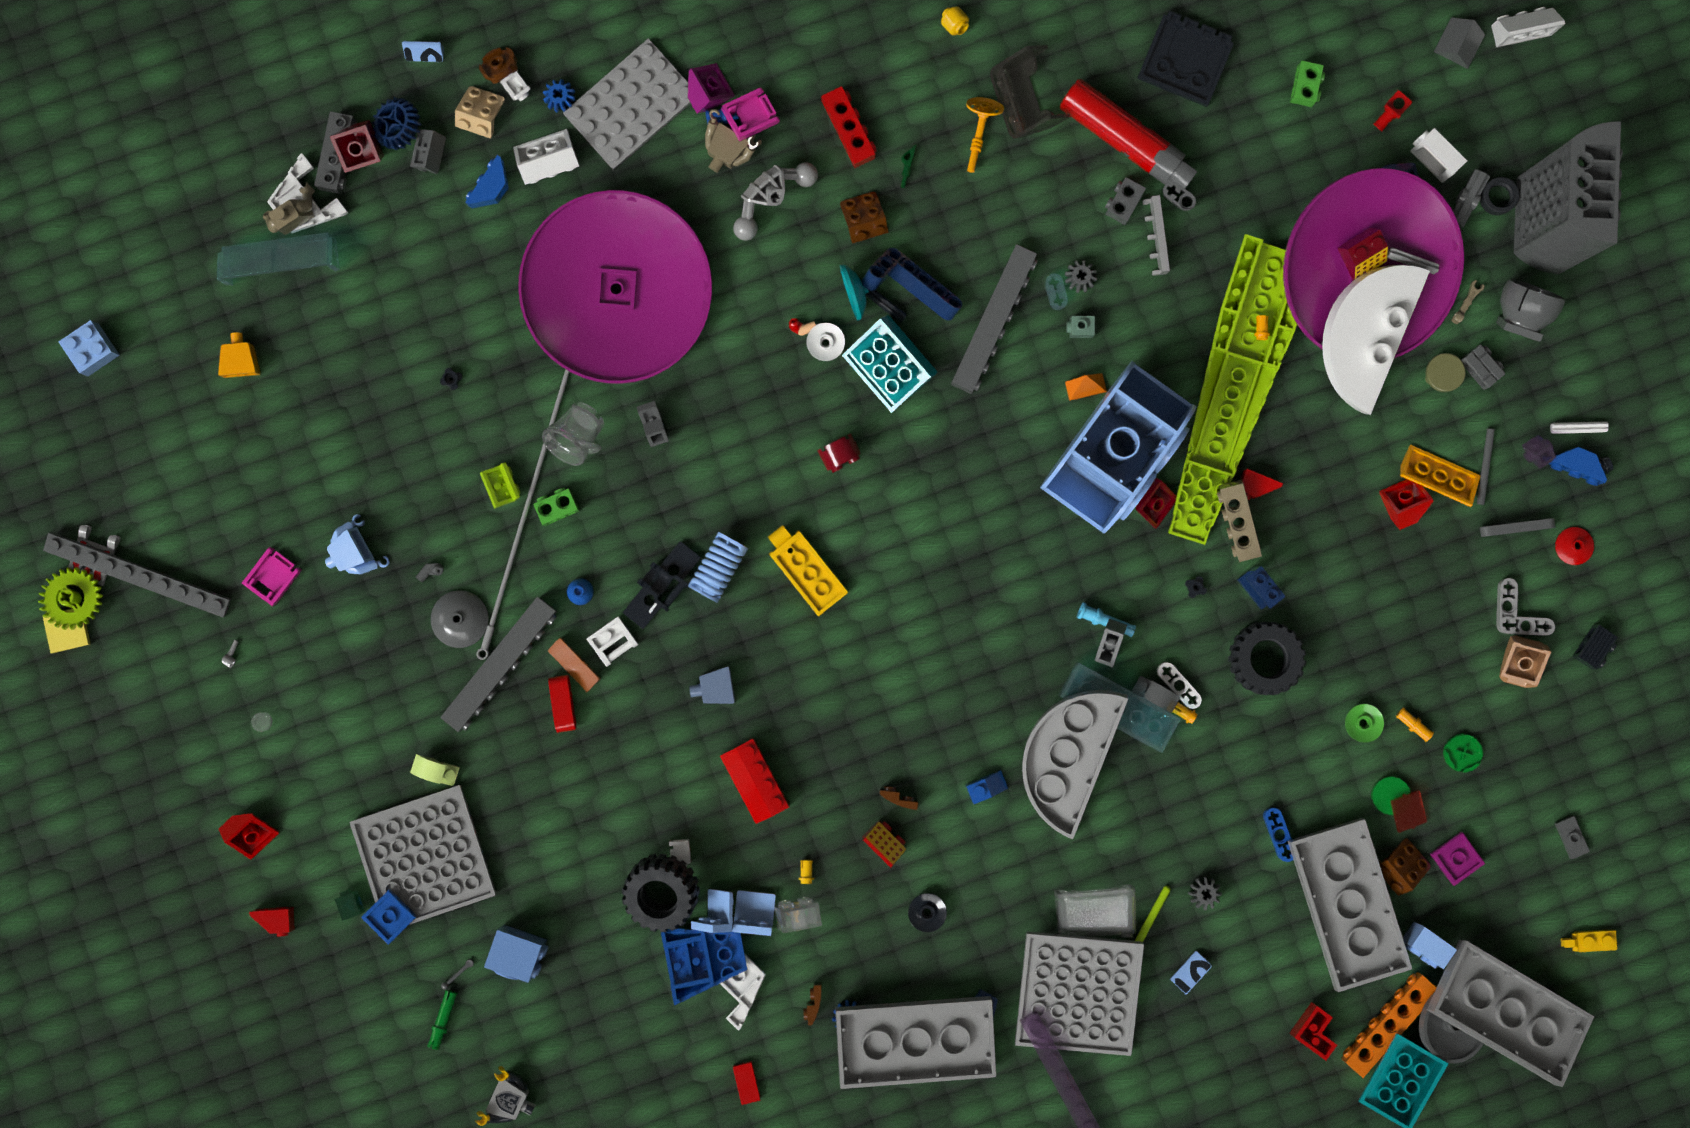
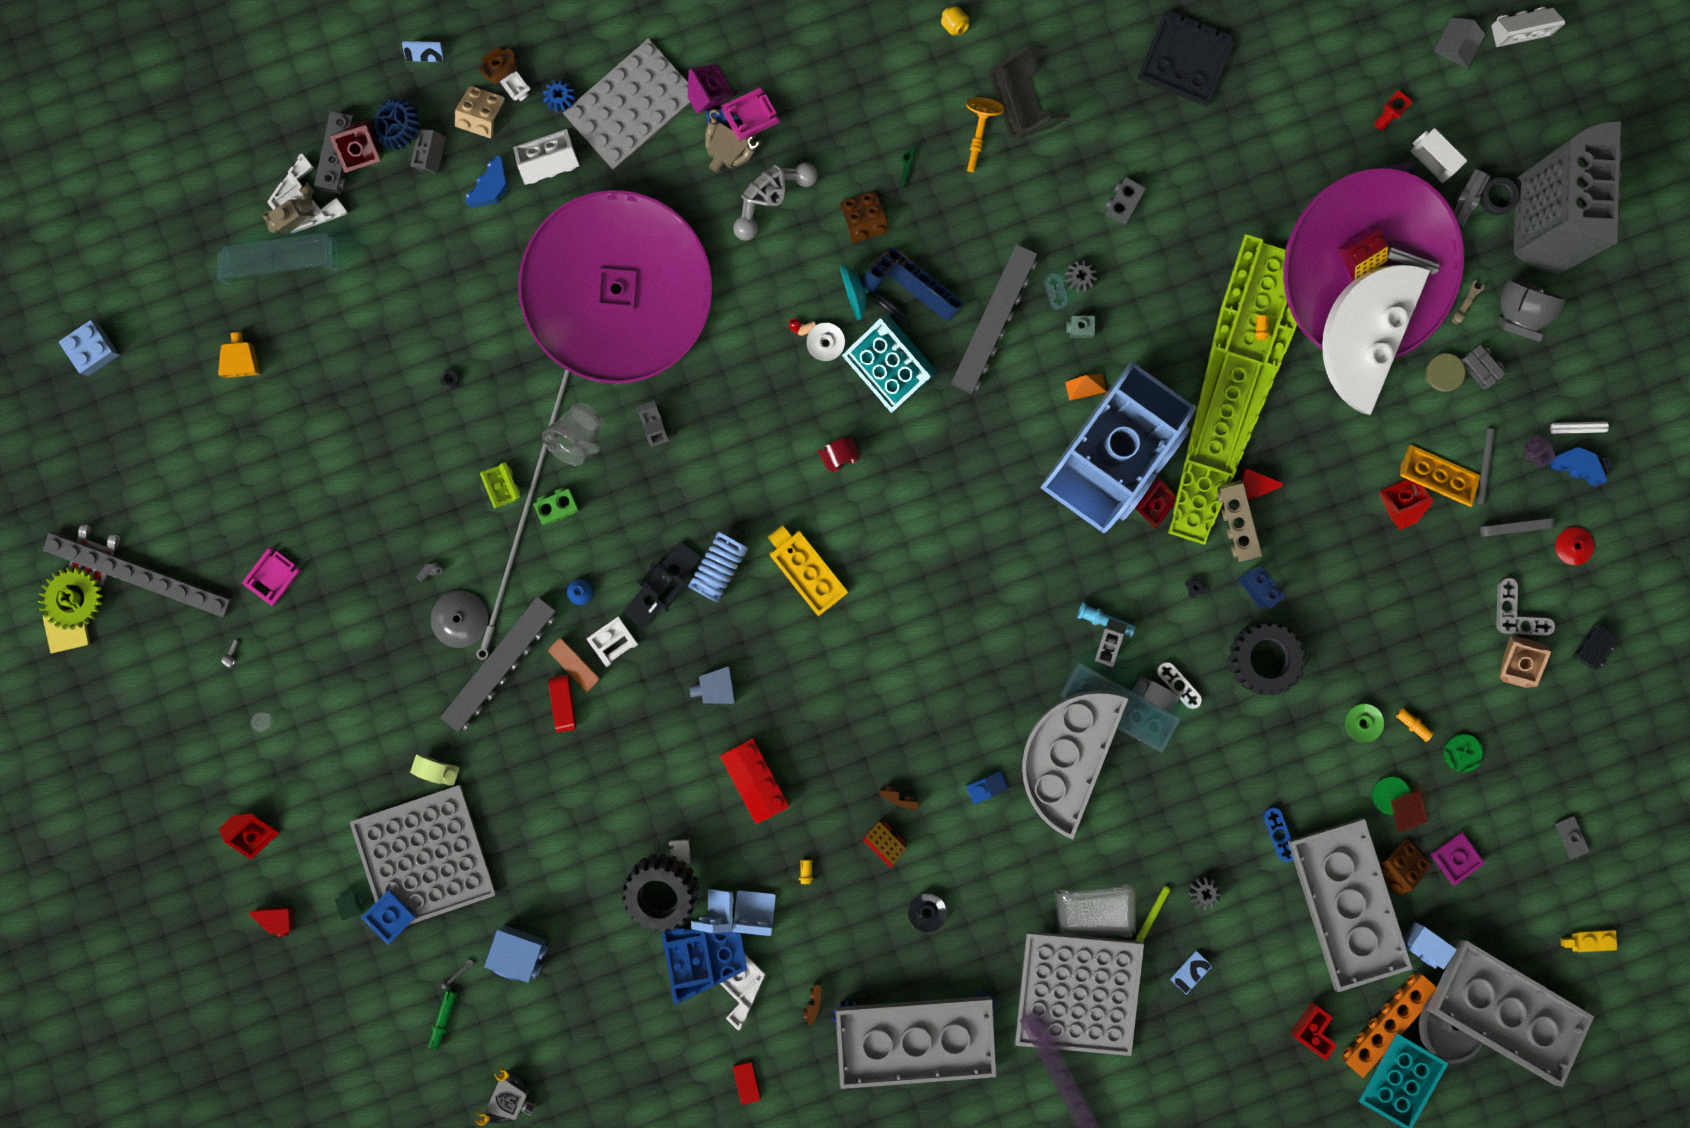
(350, 551): light blue torso -> none
(797, 915): clear brick -> none
(857, 155): red brick -> none
(1132, 138): red piece -> none
(1159, 235): light grey hinge -> none
(1185, 713): light orange pin -> none
(1303, 82): bright green brick -> none

